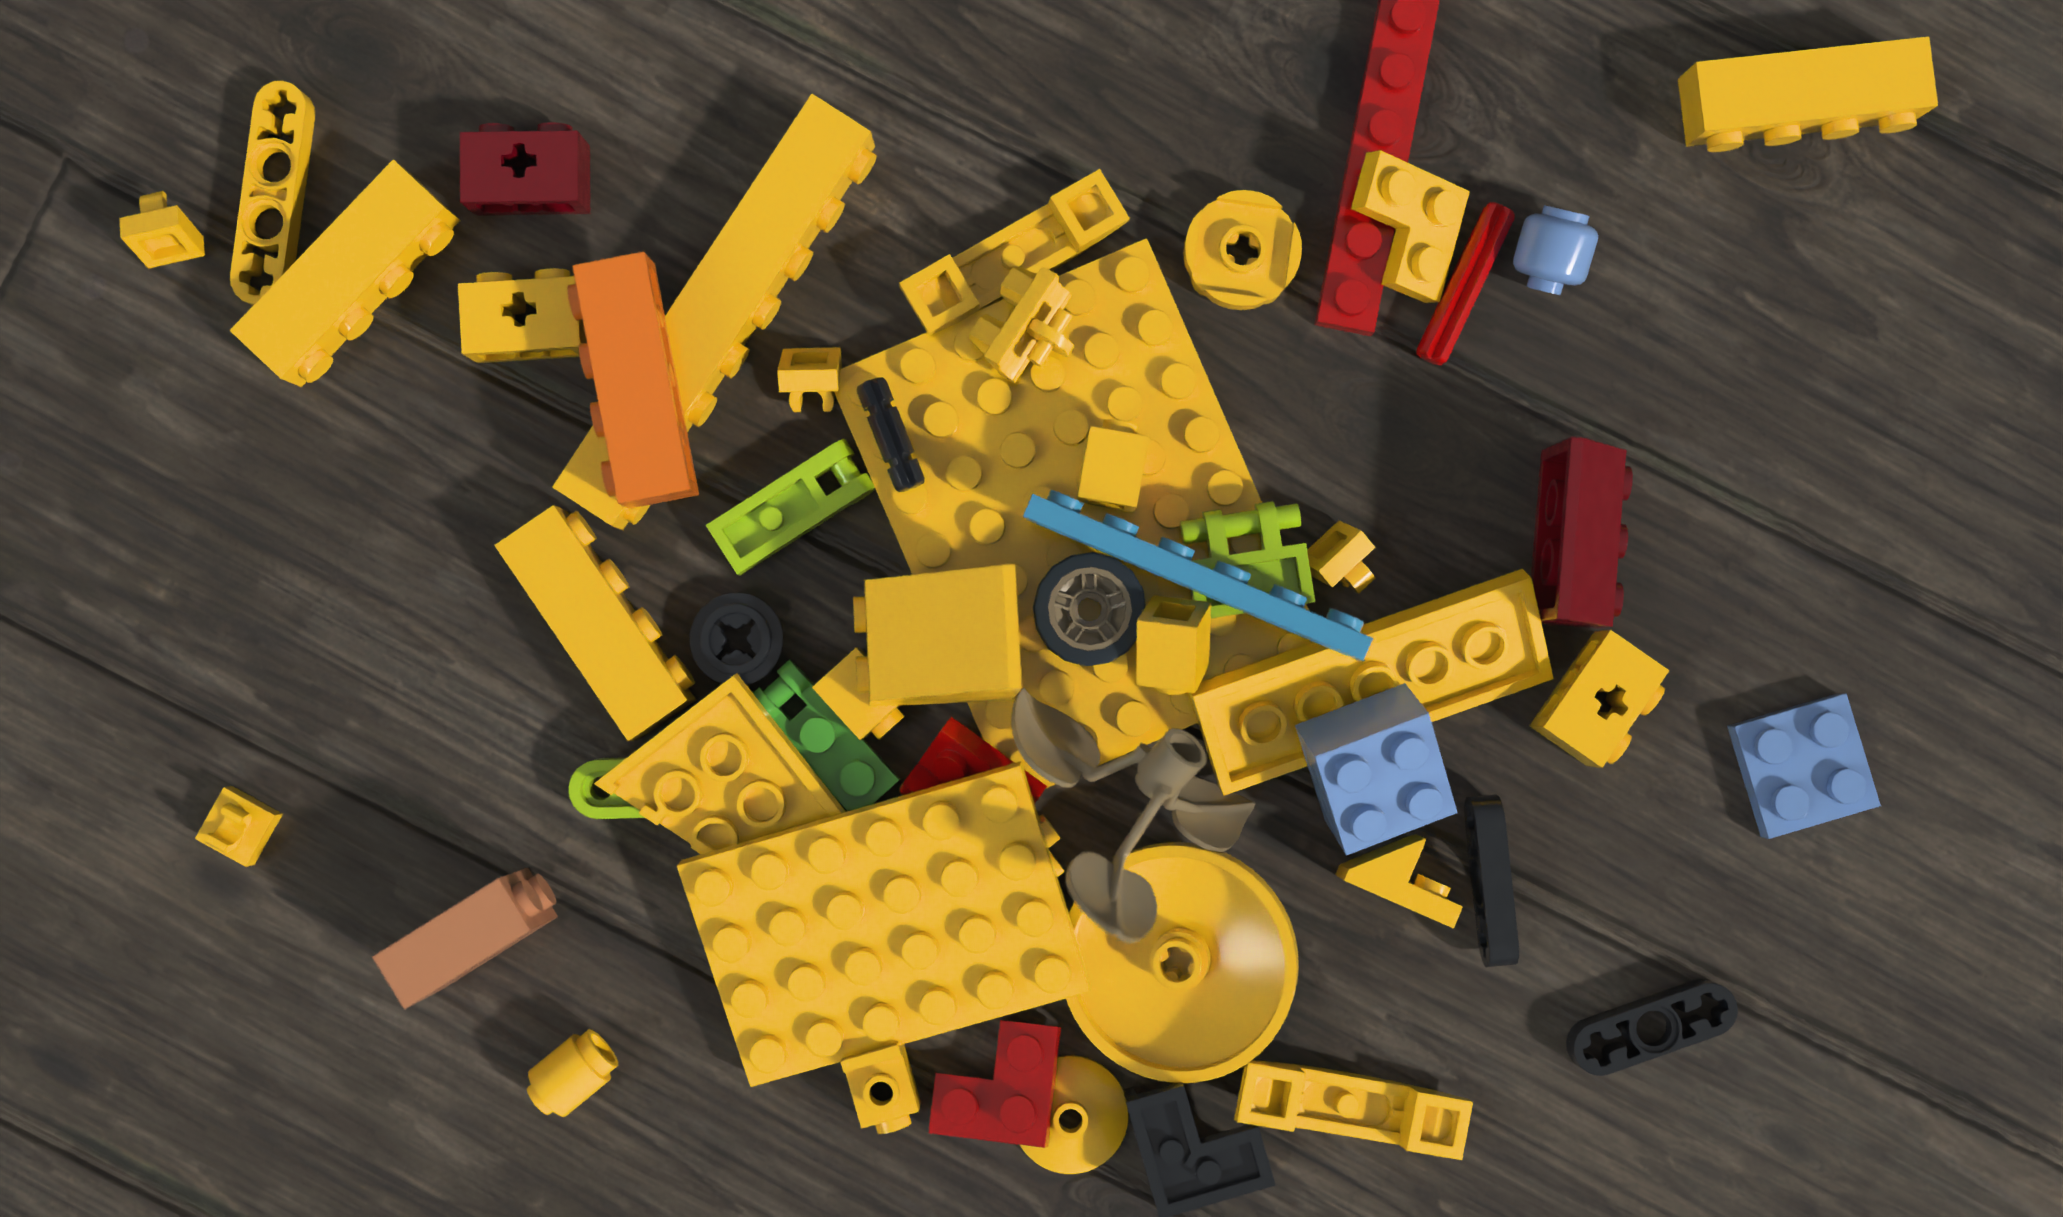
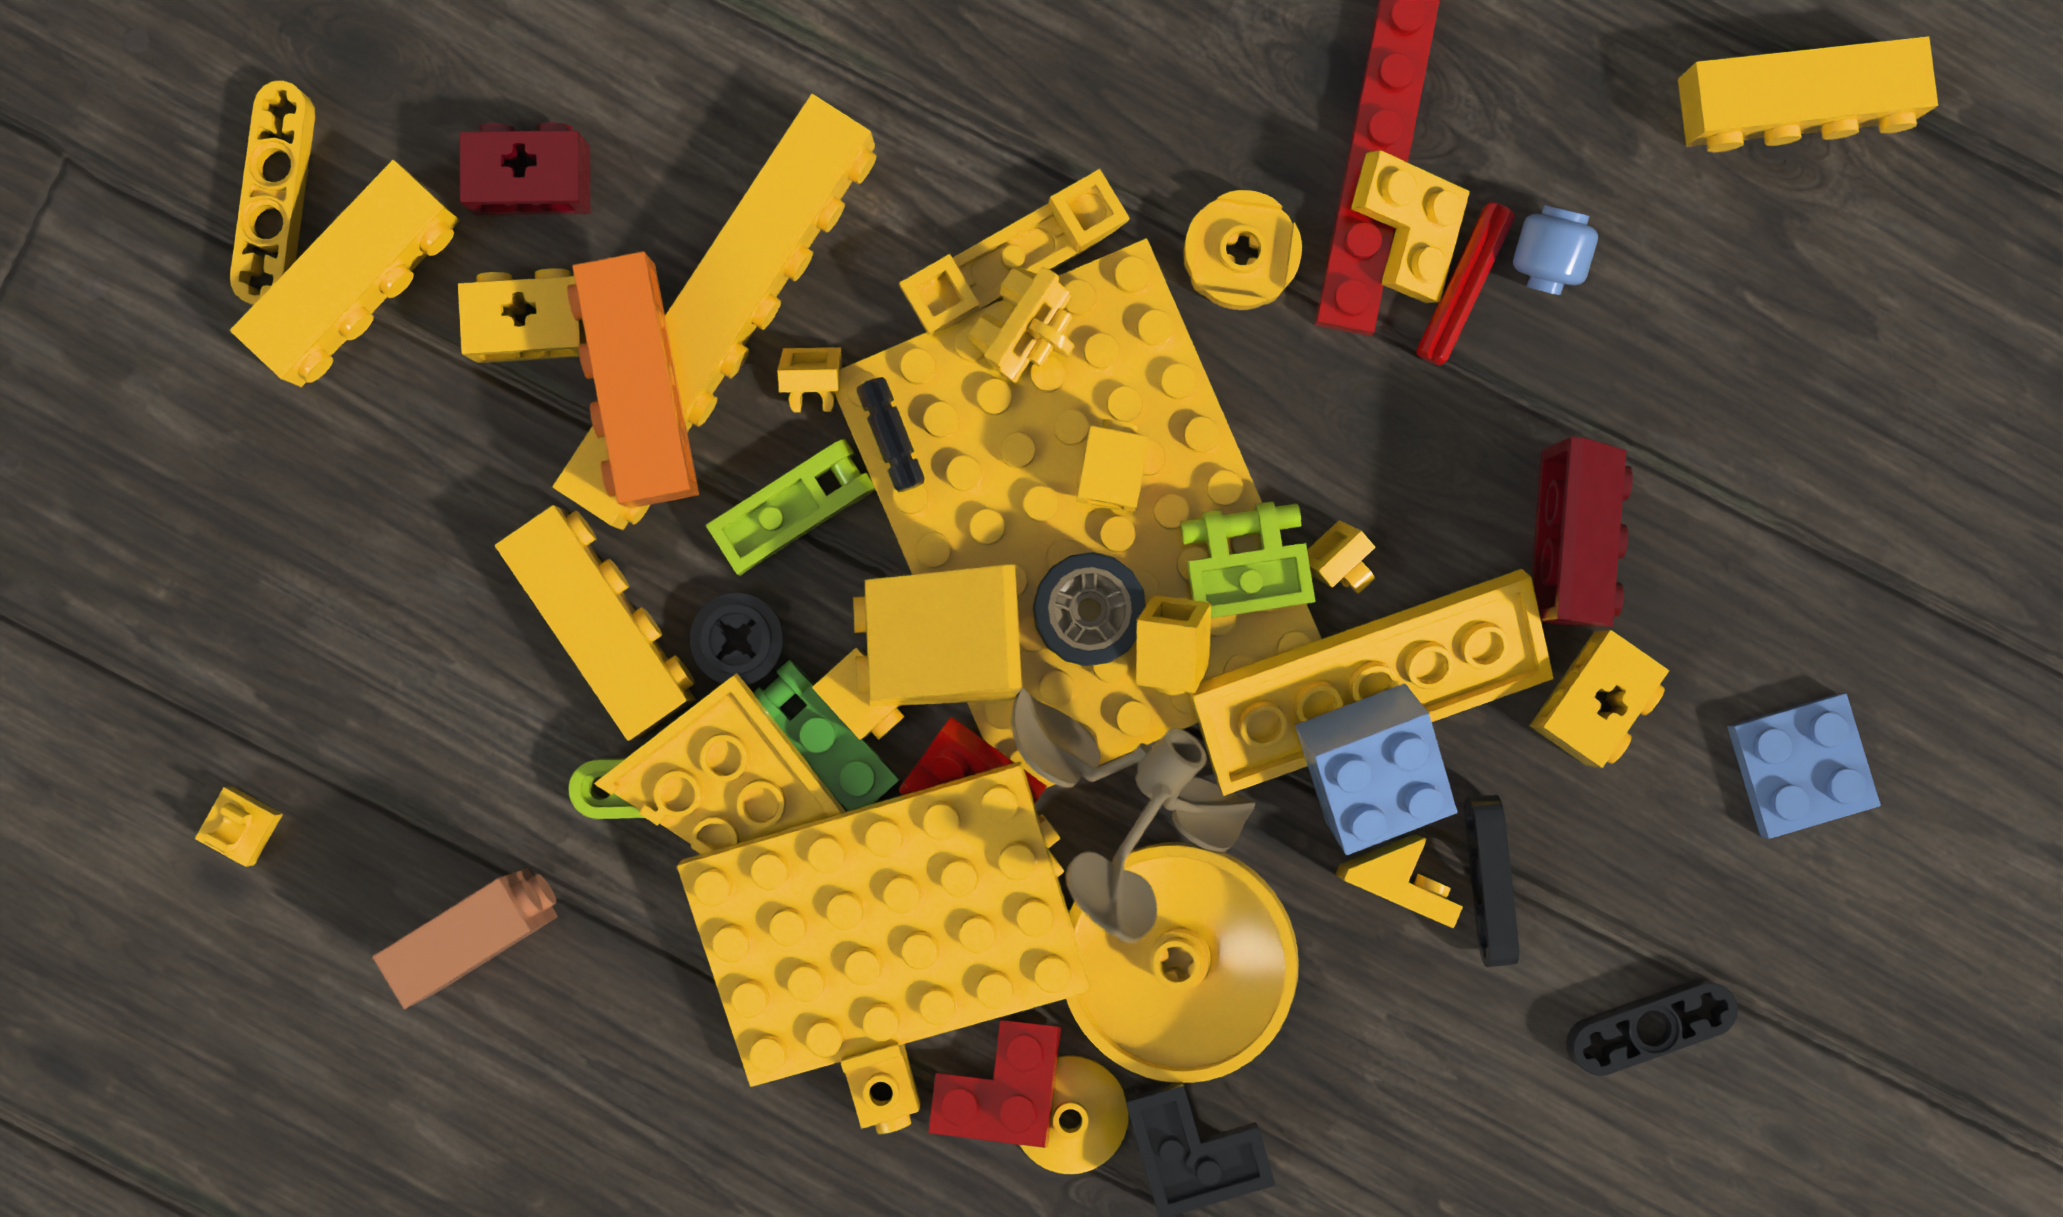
(161, 232): yellow tile -> none
(571, 1073): yellow brick -> none
(1223, 584): dark azure plate -> none
(1353, 1106): yellow slope -> none

